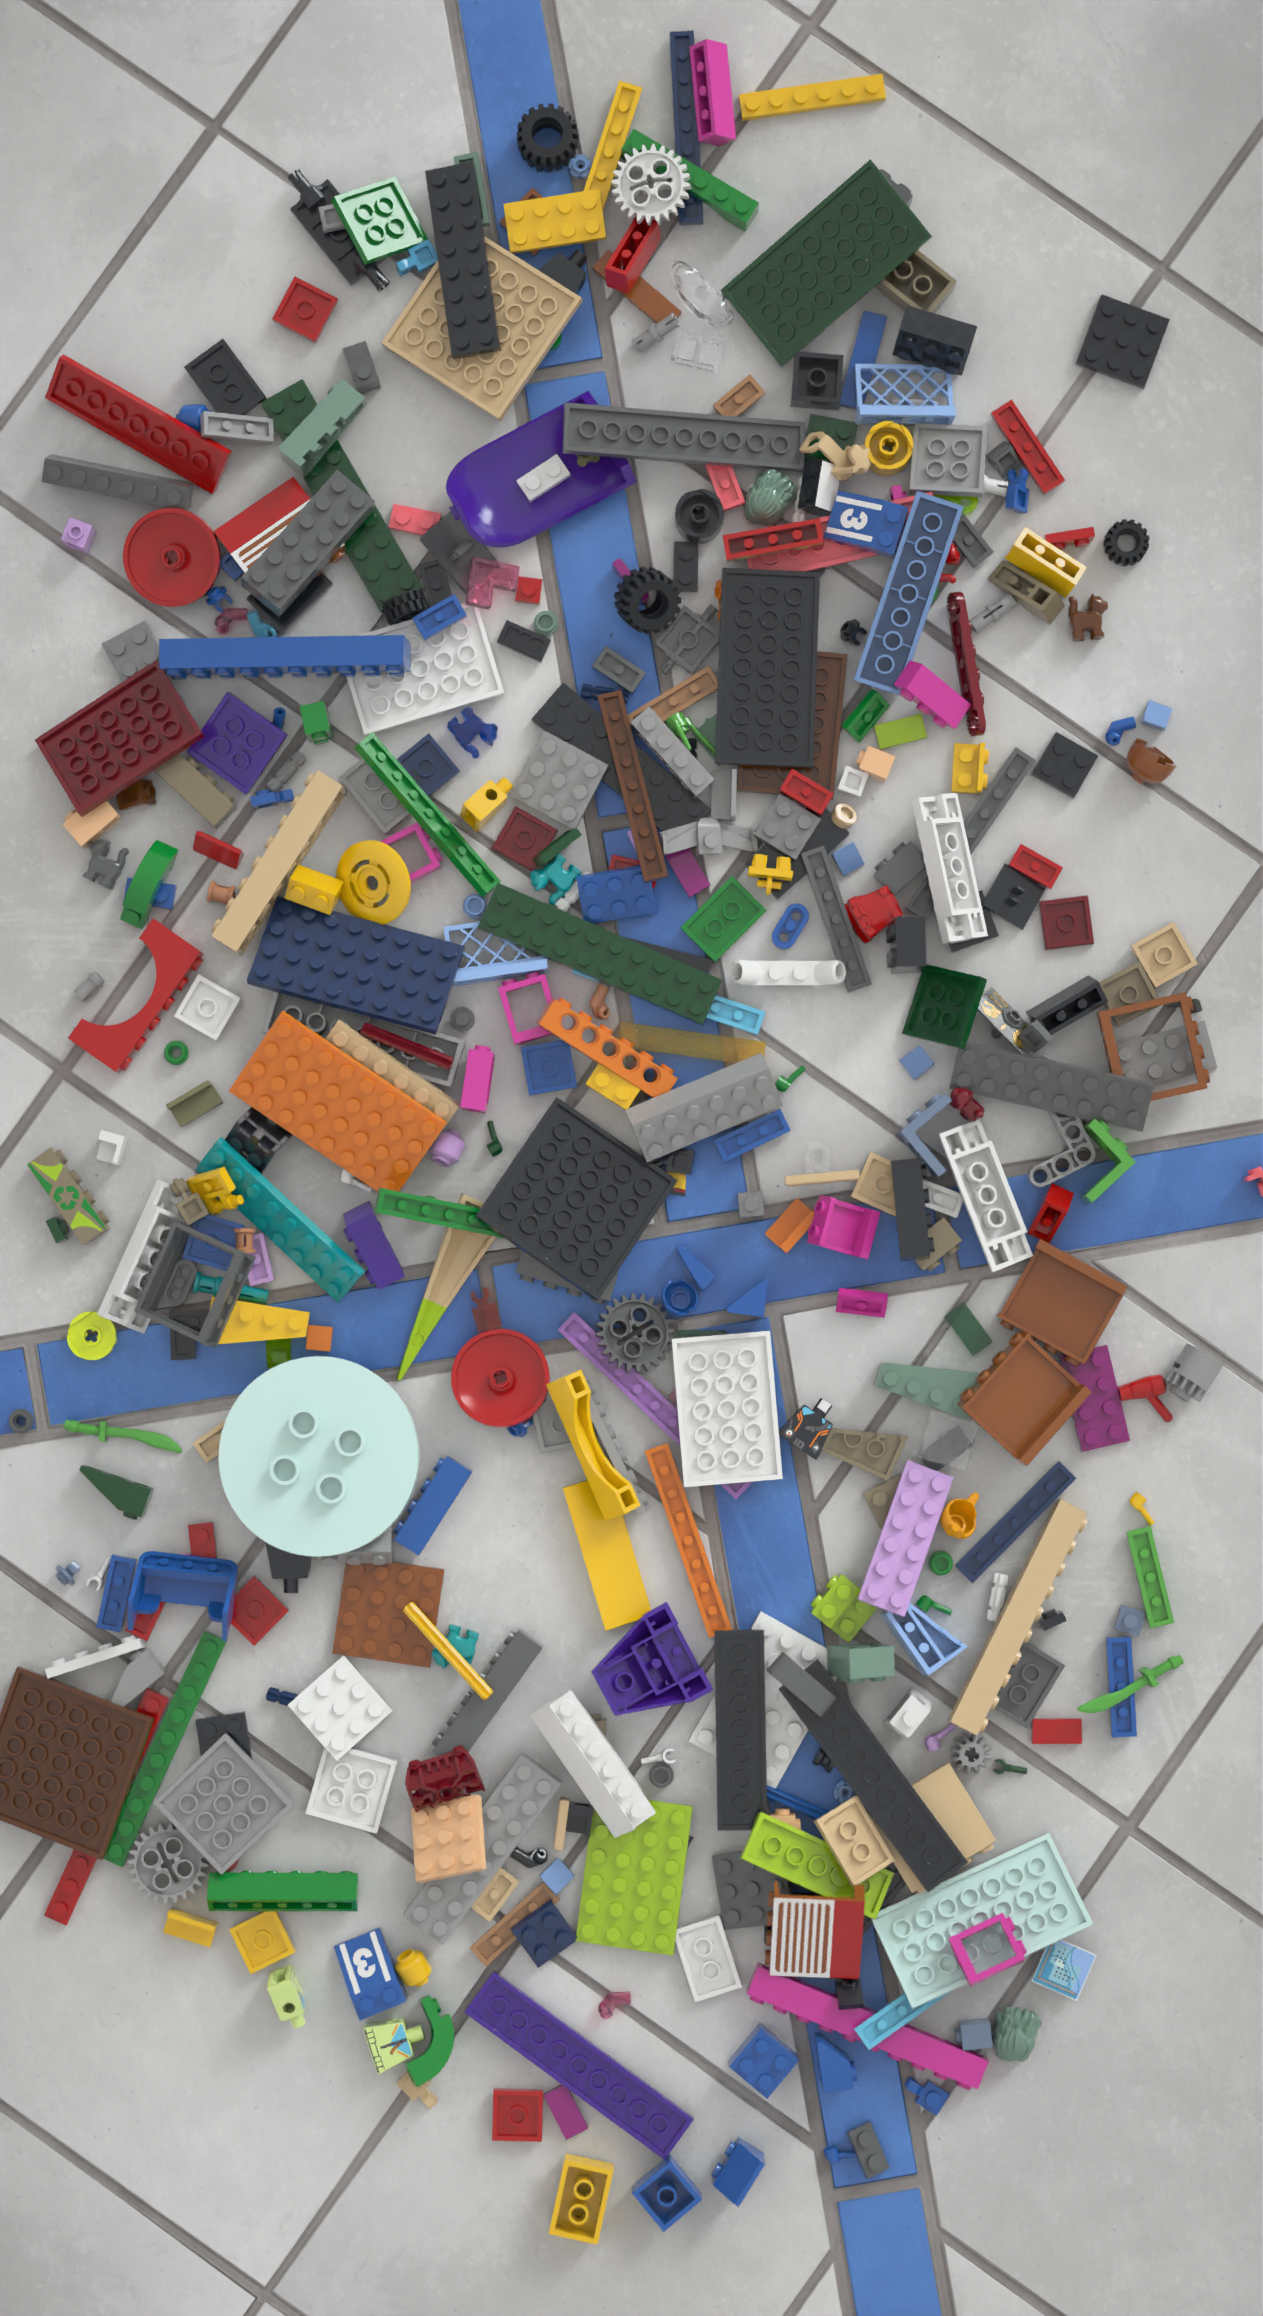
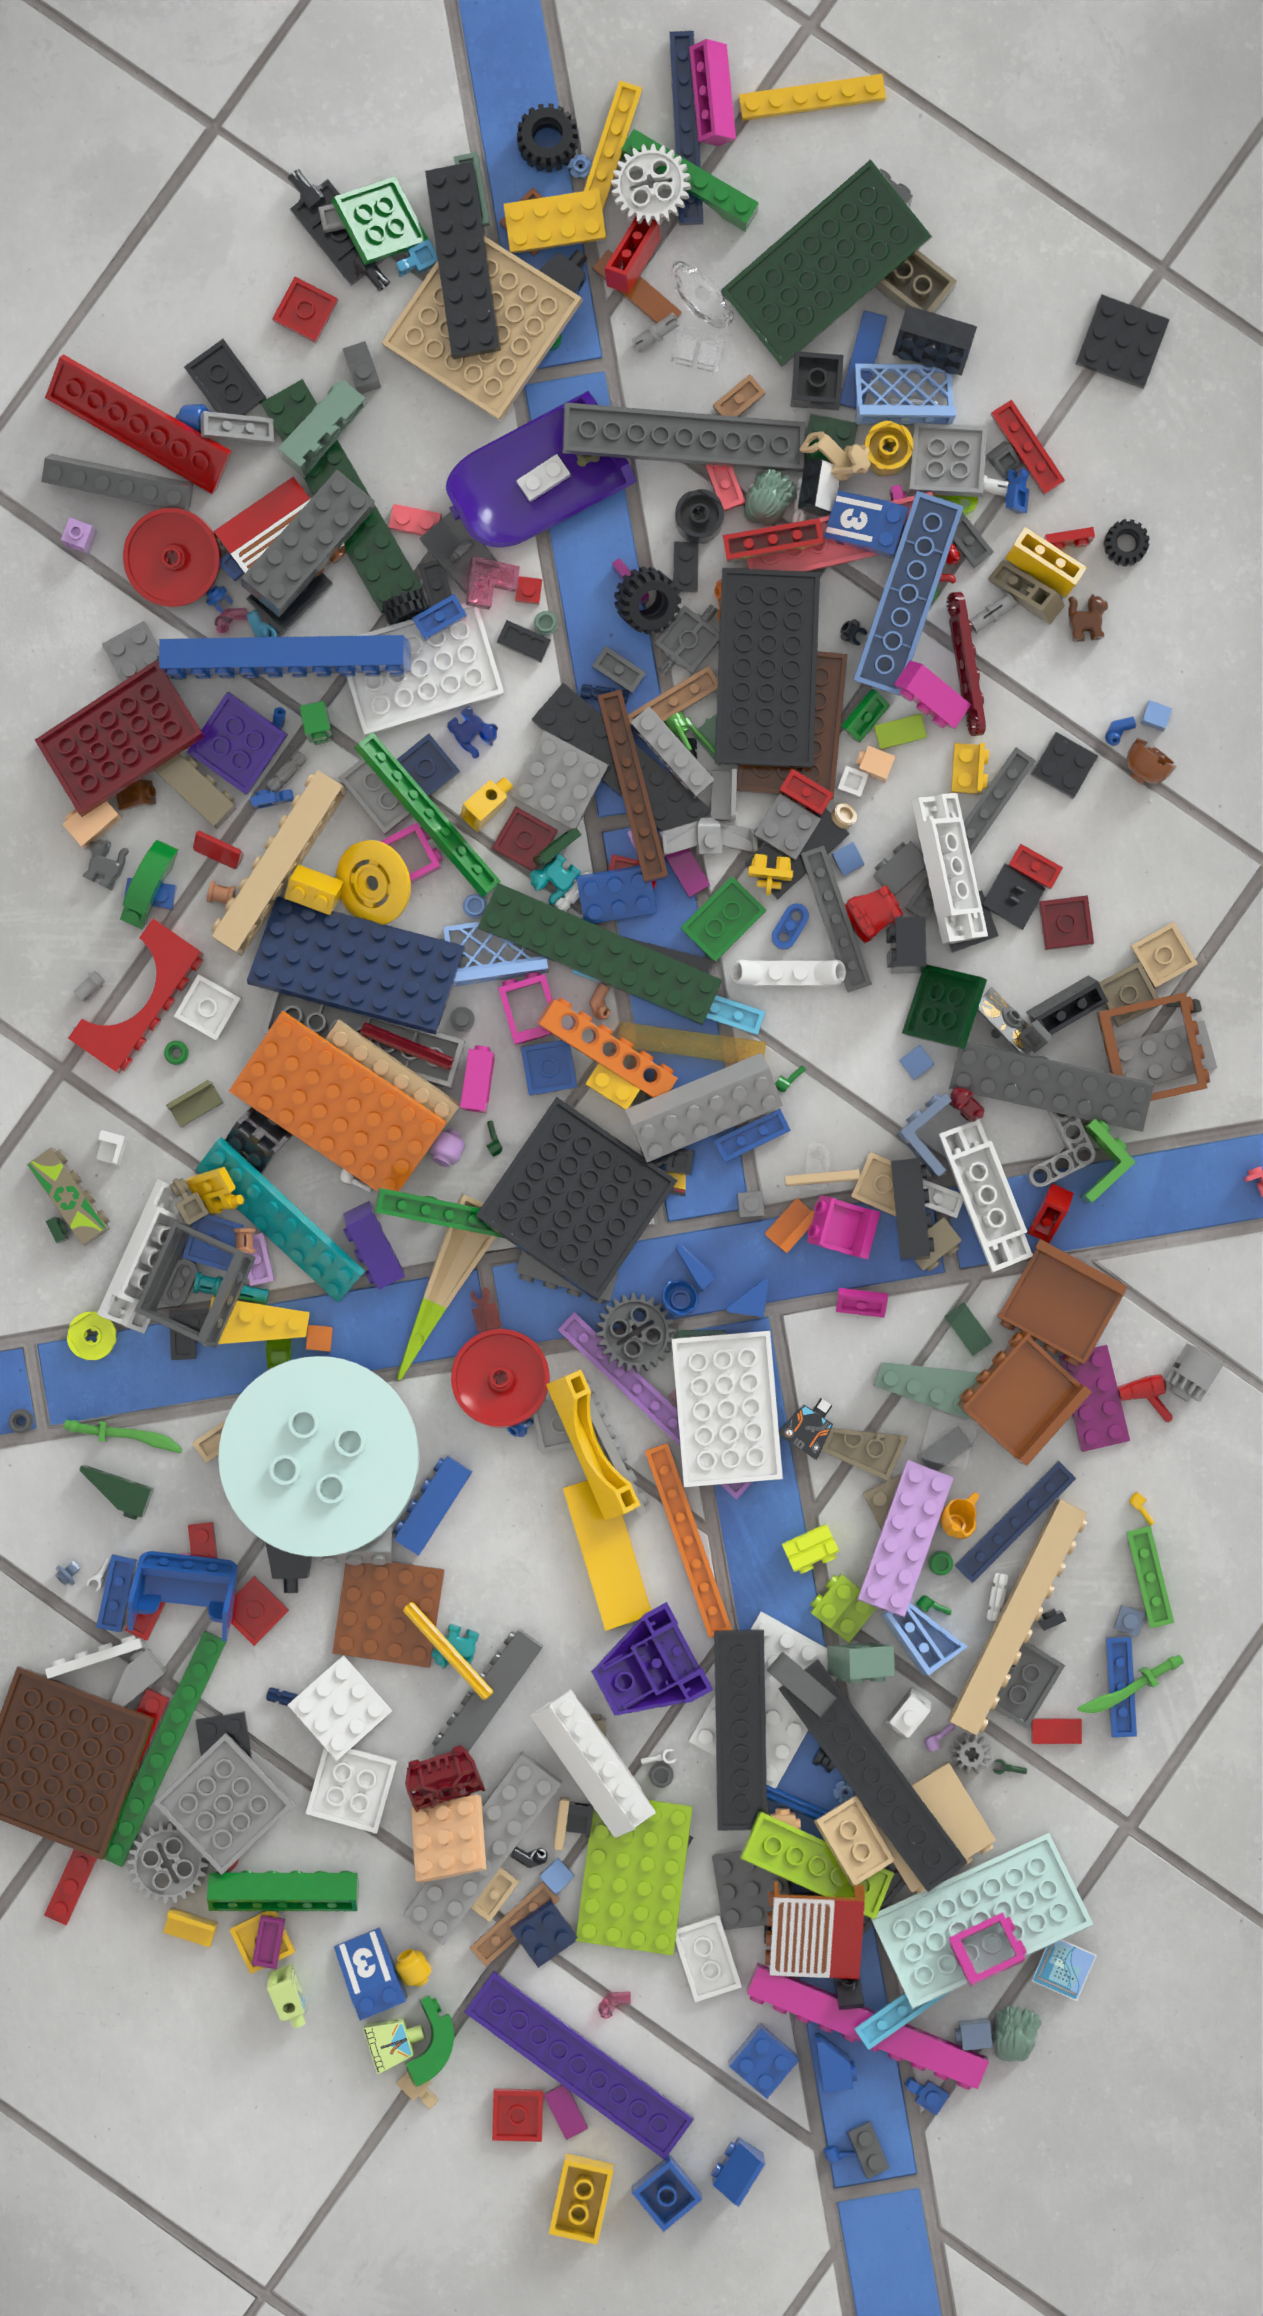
(268, 1941): none -> magenta tile
(810, 1548): none -> neon yellow brick

